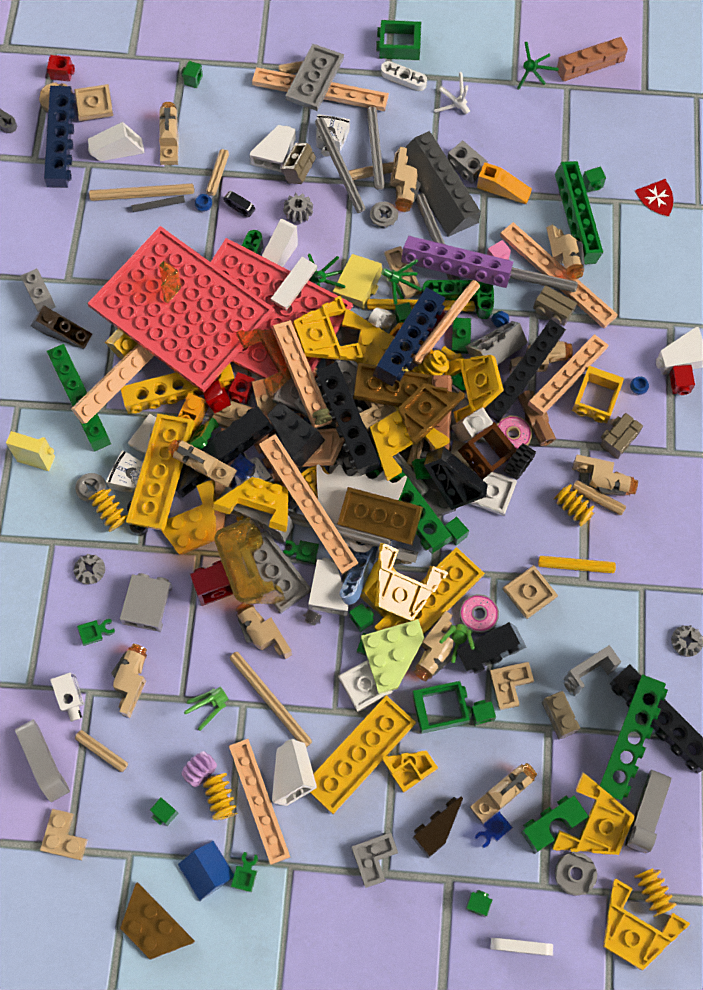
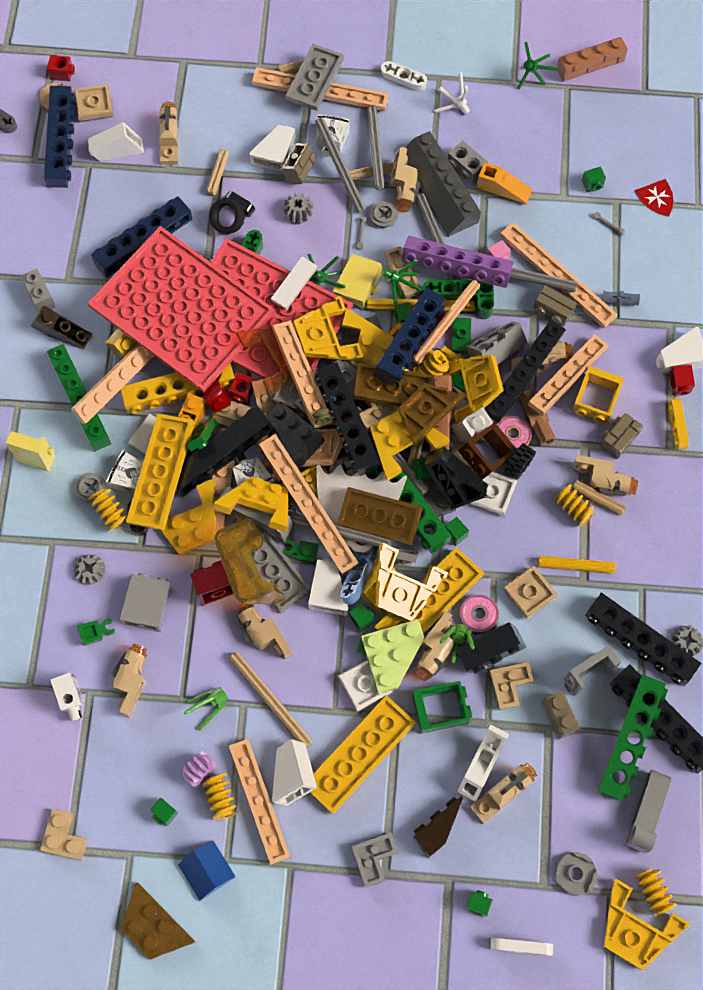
(41, 761): light grey beam -> none
(101, 751): tan axle -> none
(110, 264): none -> dark blue brick
(137, 192): tan axle -> none
(158, 203): dark grey bar -> none
(170, 281): panel -> none
(192, 74): green plate -> none
(202, 462): tan plate -> none
(203, 202): blue plate -> none
(214, 214): none -> black tyre
(243, 466): clear blue plate -> none
(244, 876): green plate -> none
(281, 243): white slope -> none
(312, 617): clear smoke plate -> none
(359, 246): none -> light grey hinge
(382, 318): white beam -> none
(401, 52): green window -> none
(410, 768): yellow slope -> none
(482, 763): none -> white arch
(483, 712): green plate -> none
(495, 827): clear blue plate -> none
(500, 319): blue plate -> none
(538, 833): green arch -> none
(567, 251): tan plate -> none
(578, 210): green brick -> none
(597, 216): none -> light grey hinge
(605, 826): yellow wing -> none
(634, 299): none -> sand blue pin
(639, 385): blue plate -> none
(678, 423): none -> yellow beam
(687, 664): none -> black brick

